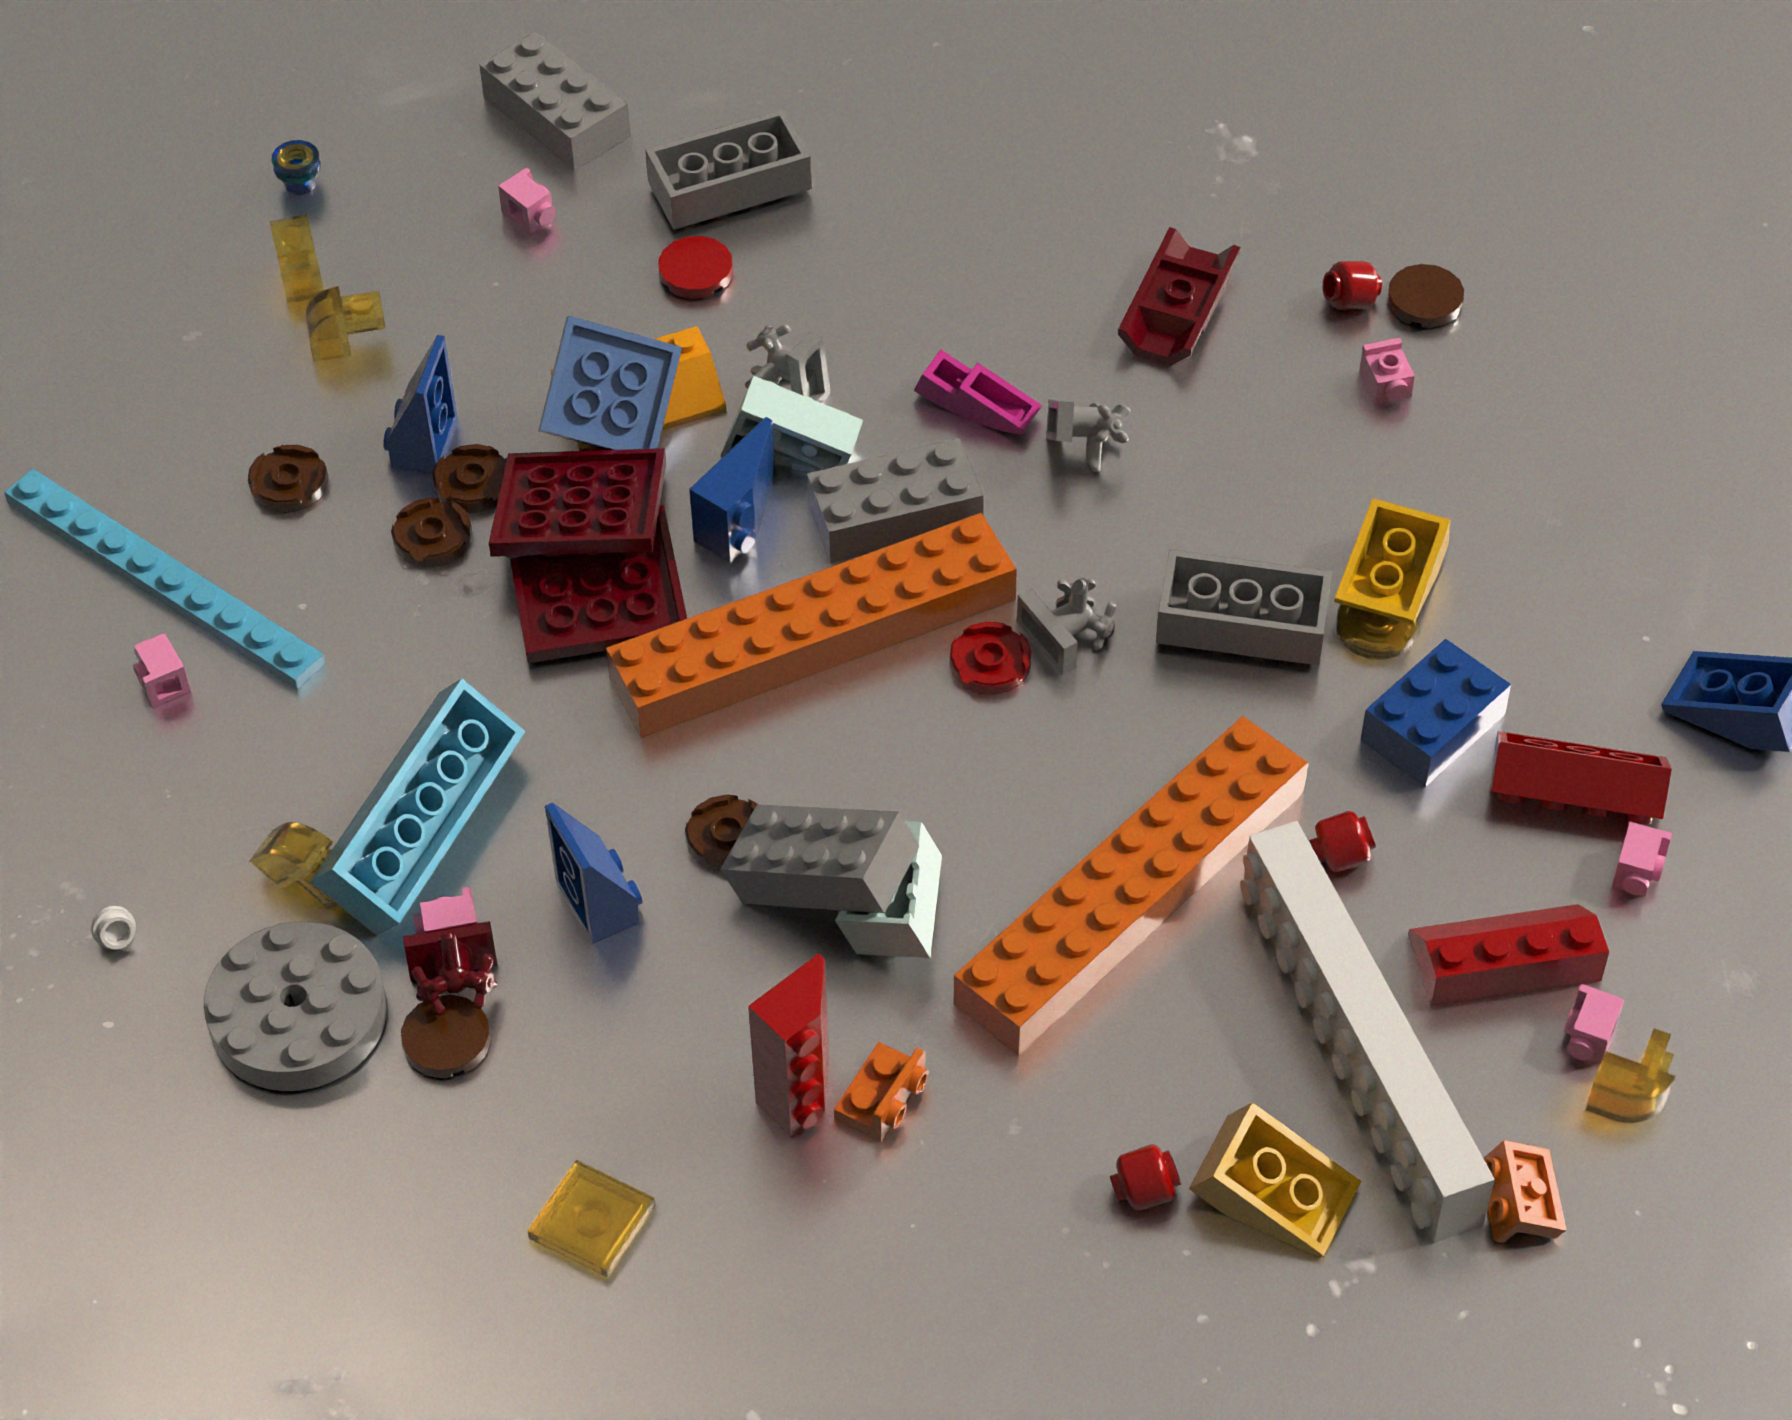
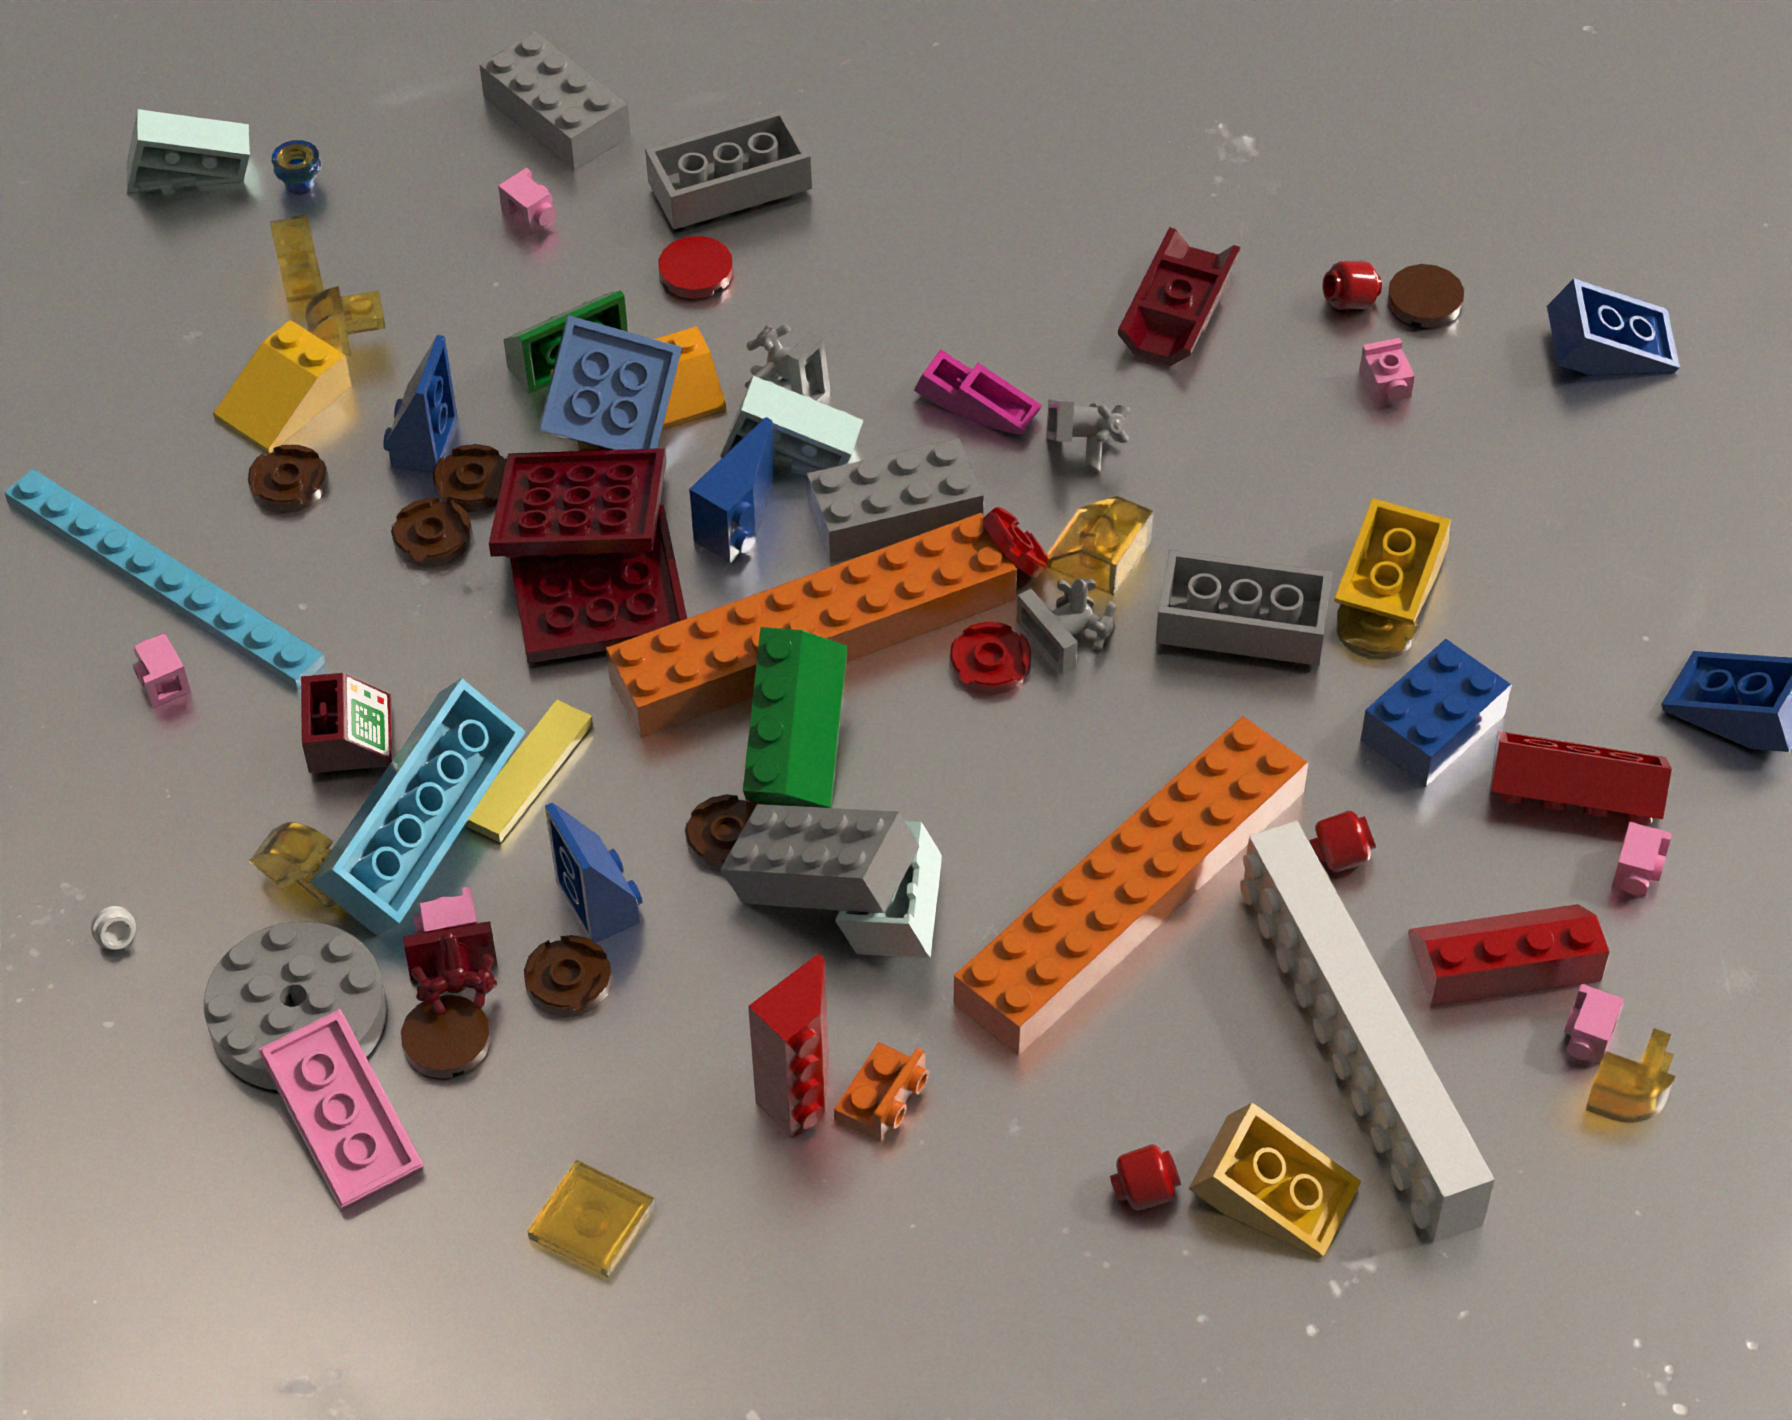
(185, 149): none -> light aqua wedge
(283, 387): none -> yellow slope
(340, 1109): none -> bright pink tile
(344, 723): none -> dark red slope
(529, 770): none -> light yellow tile
(534, 350): none -> green slope
(568, 976): none -> reddish brown tile
(794, 719): none -> green slope
(1018, 546): none -> red tile
(1103, 542): none -> clear yellow slope
(1523, 1192): orange bracket -> none
(1610, 332): none -> blue slope

